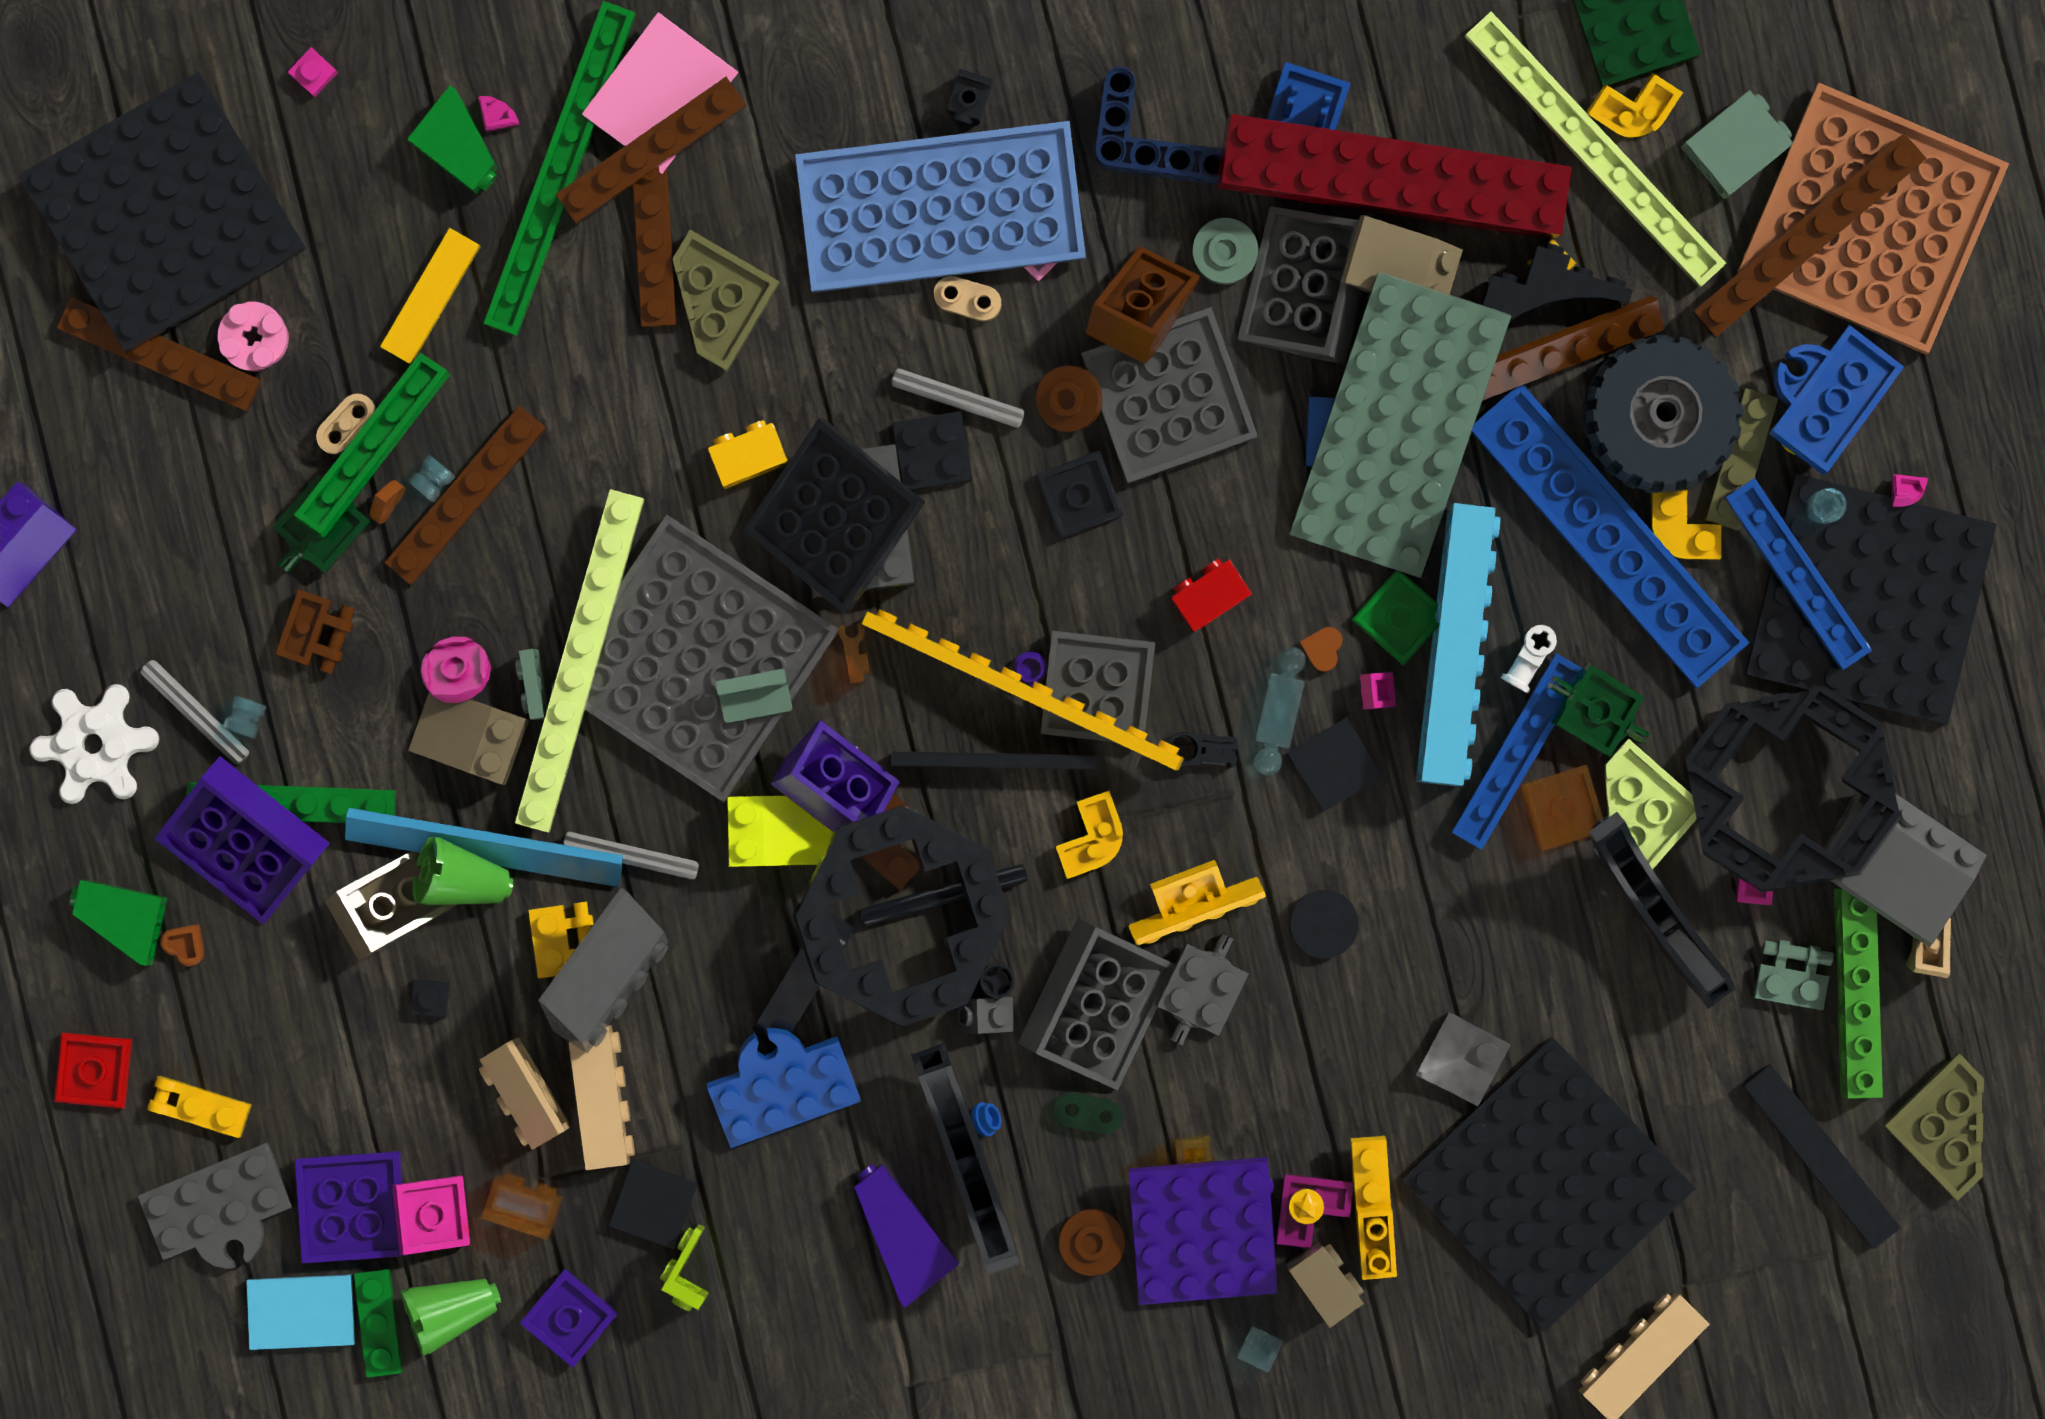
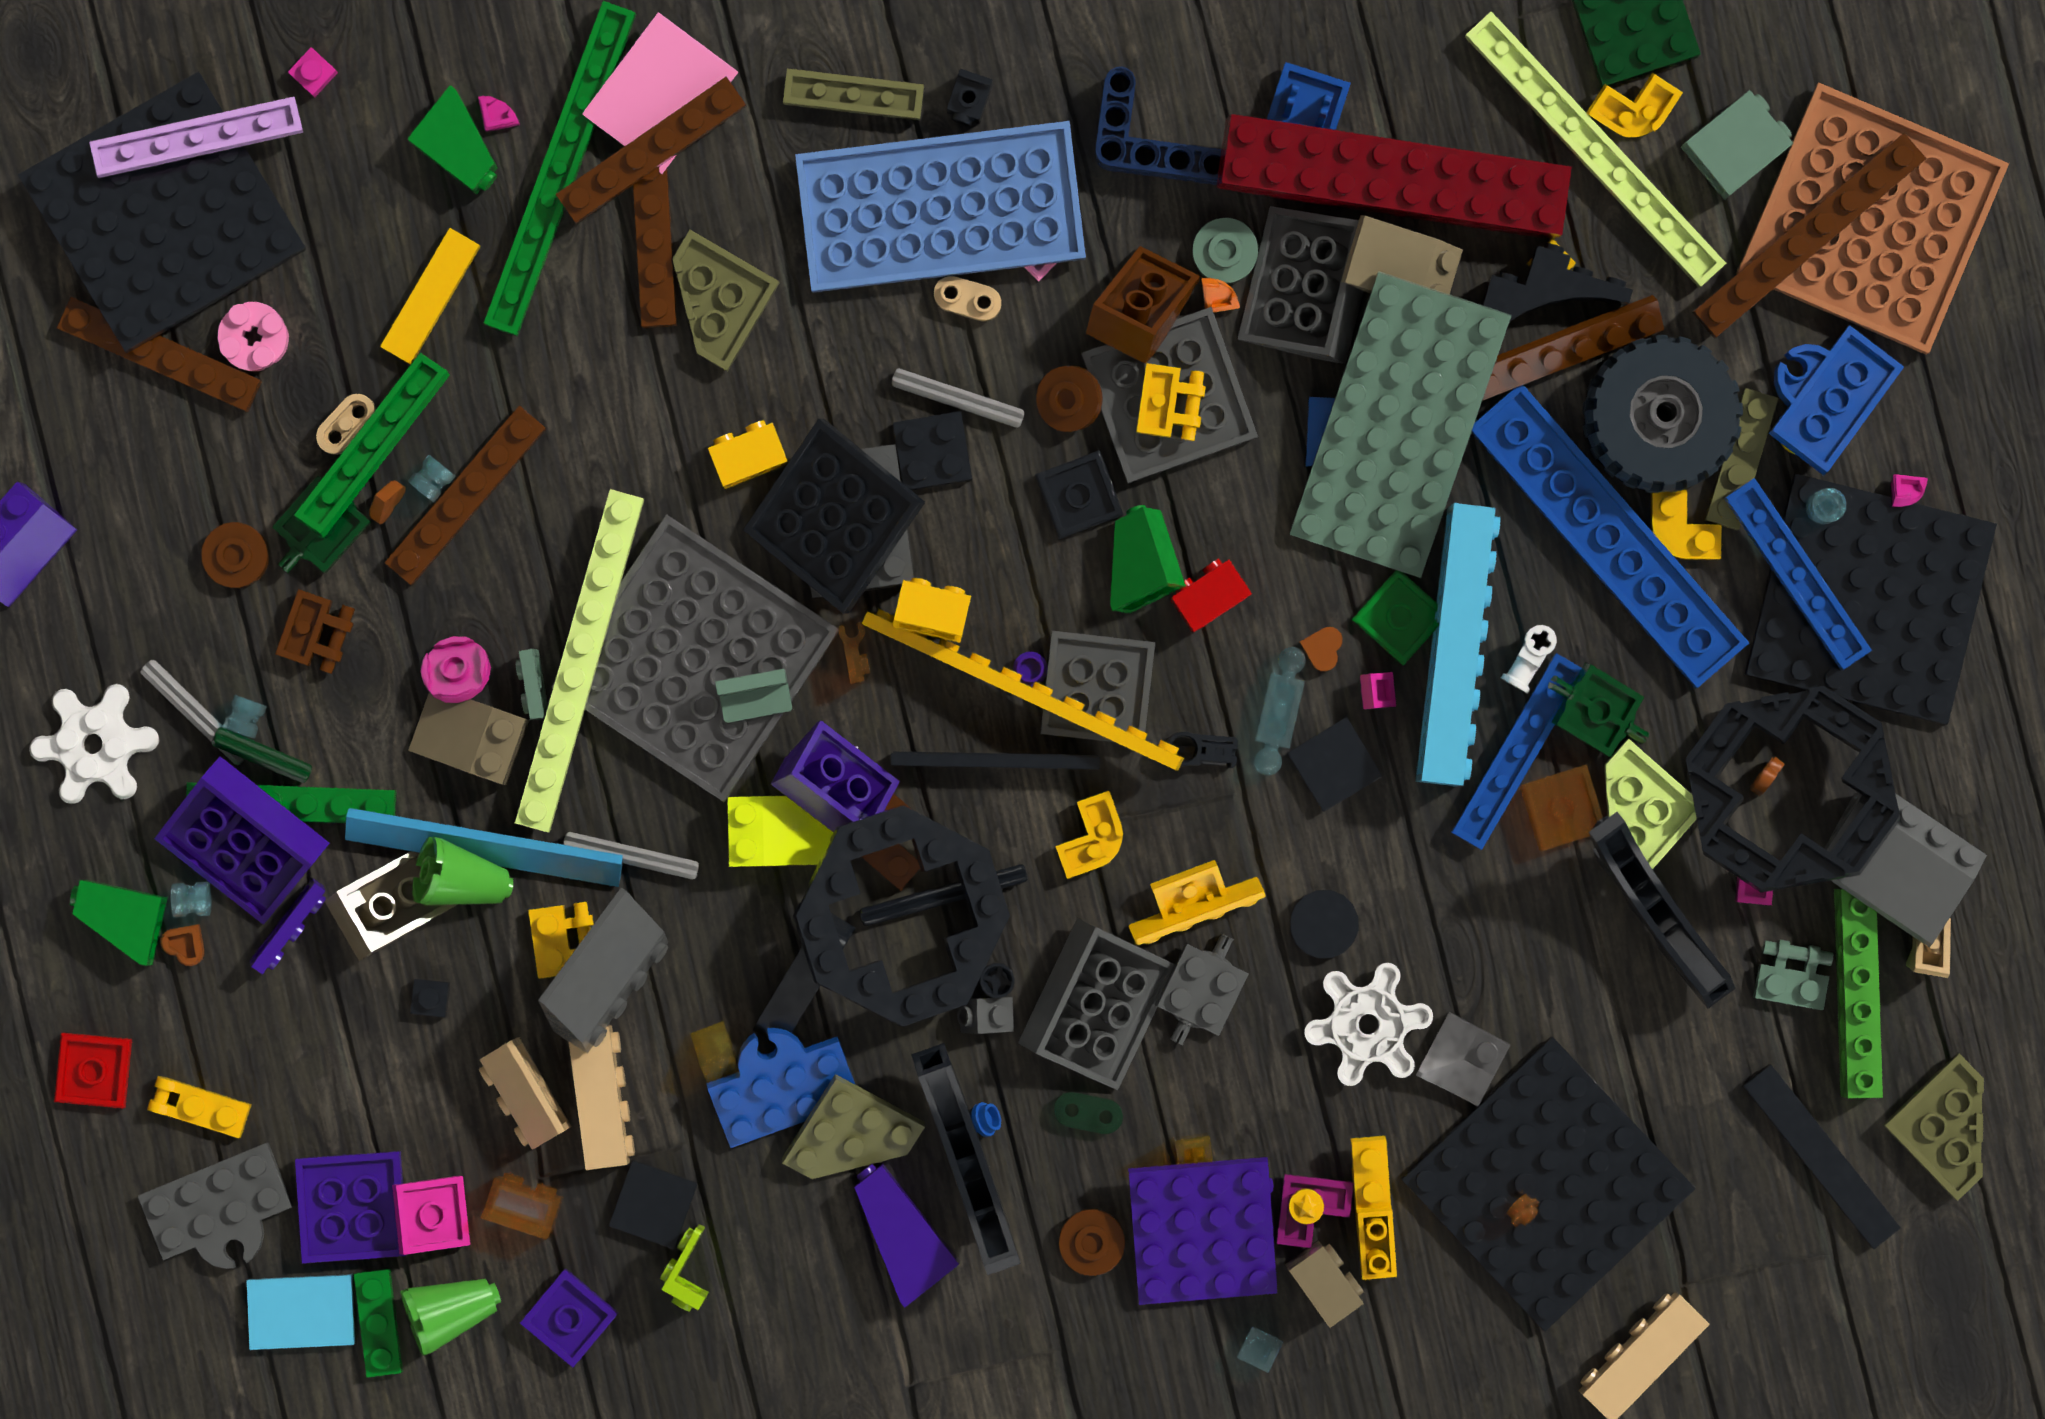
(191, 899): none -> clear light blue wheel
(196, 137): none -> lavender plate
(235, 555): none -> reddish brown piece
(261, 755): none -> dark green axle
(288, 927): none -> dark purple plate
(715, 1052): none -> clear yellow slope
(850, 1131): none -> olive plate
(853, 94): none -> olive plate
(932, 610): none -> yellow brick
(1142, 561): none -> green slope
(1159, 401): none -> yellow plate
(1218, 295): none -> orange tile
(1393, 1024): none -> white plate
(1523, 1210): none -> clear orange plate
(1766, 776): none -> dark orange tile

